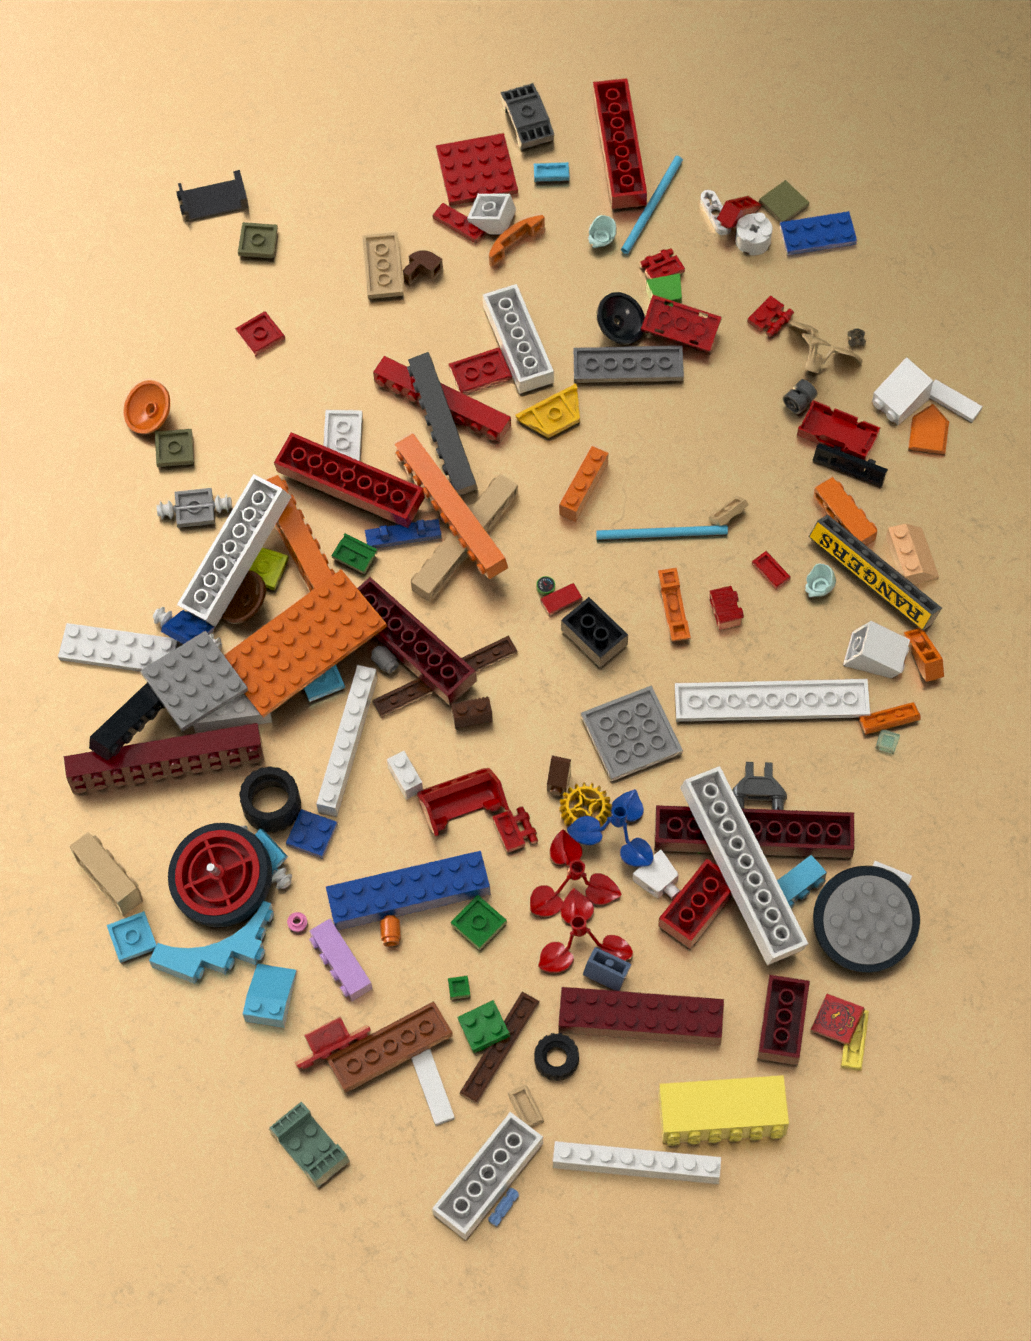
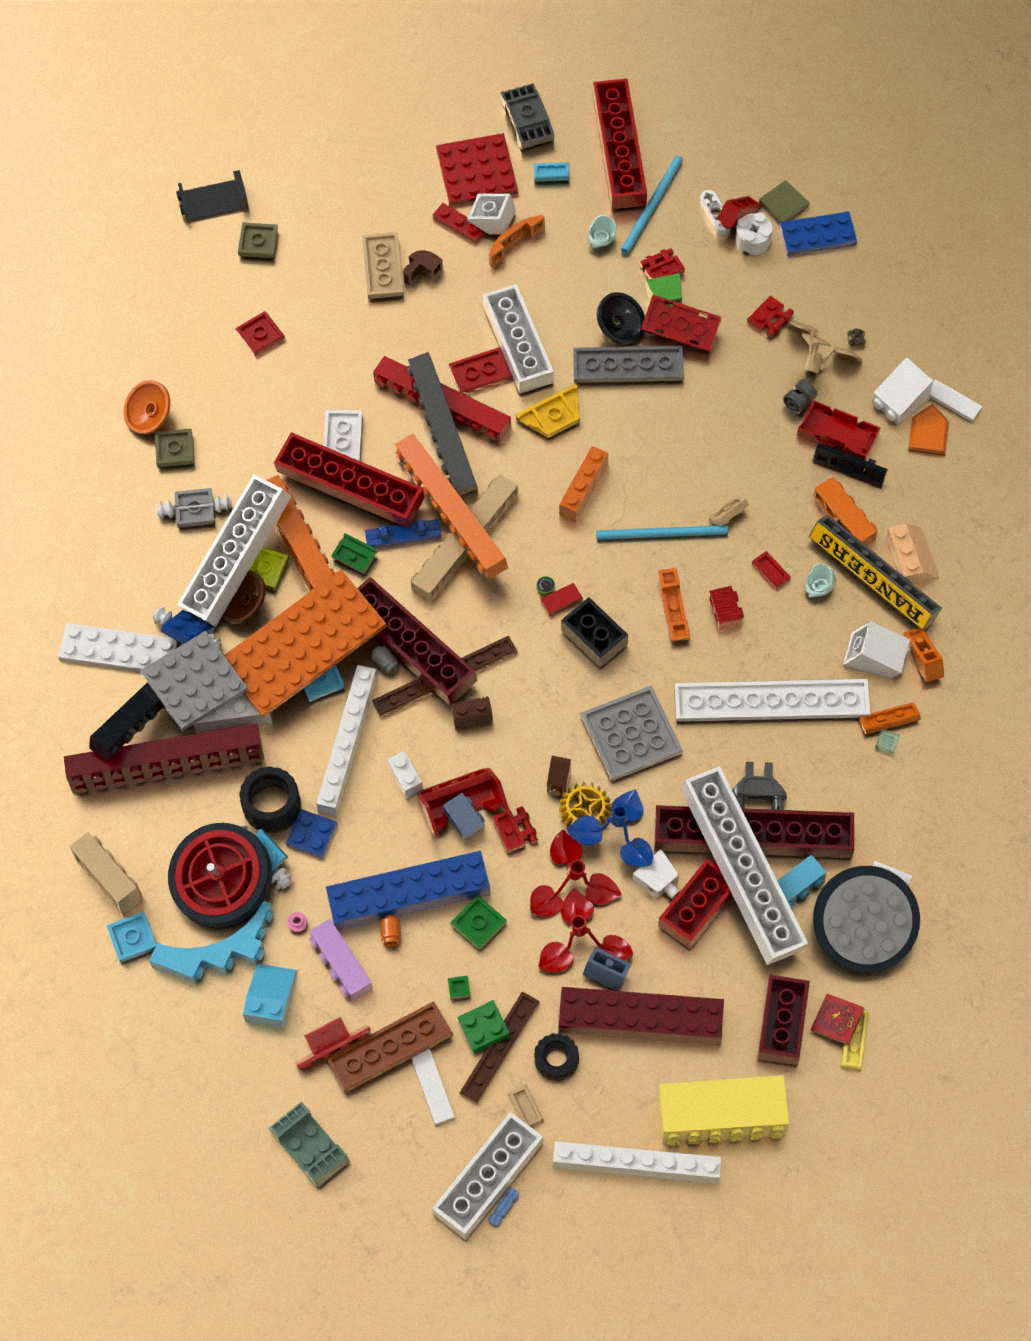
(463, 816): none -> sand blue brick

